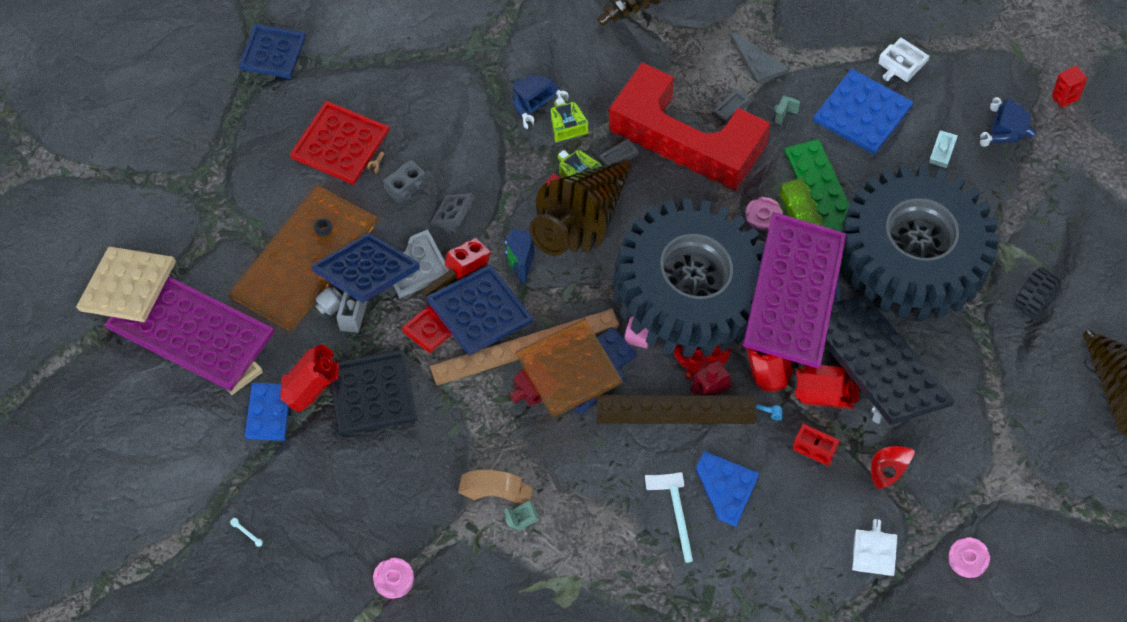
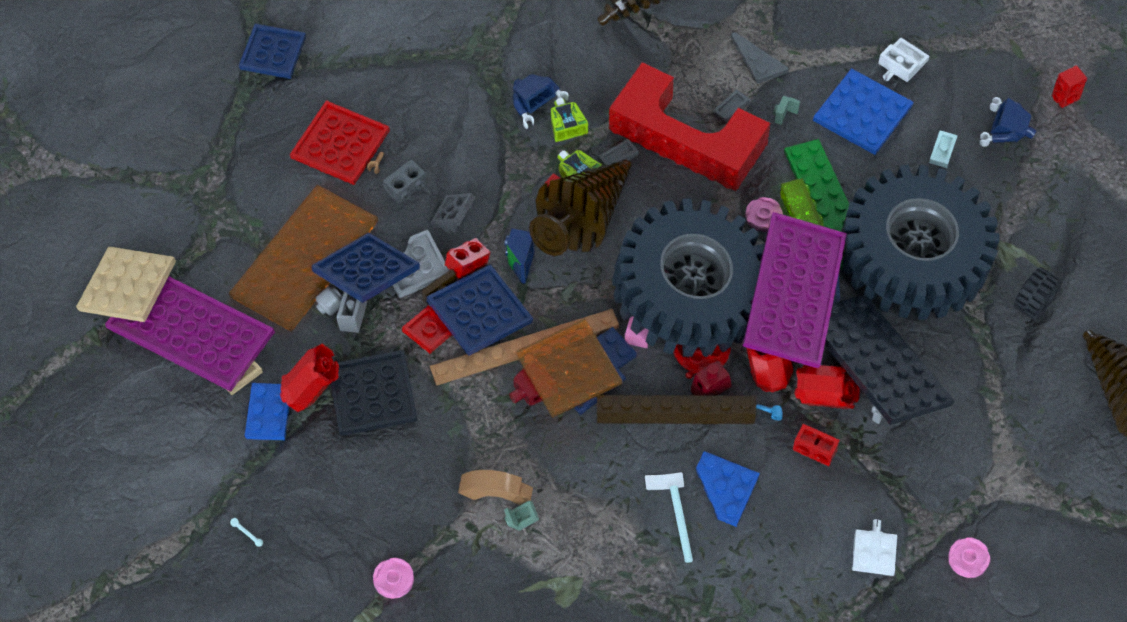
(320, 223): black plate -> none
(895, 457): red piece -> none

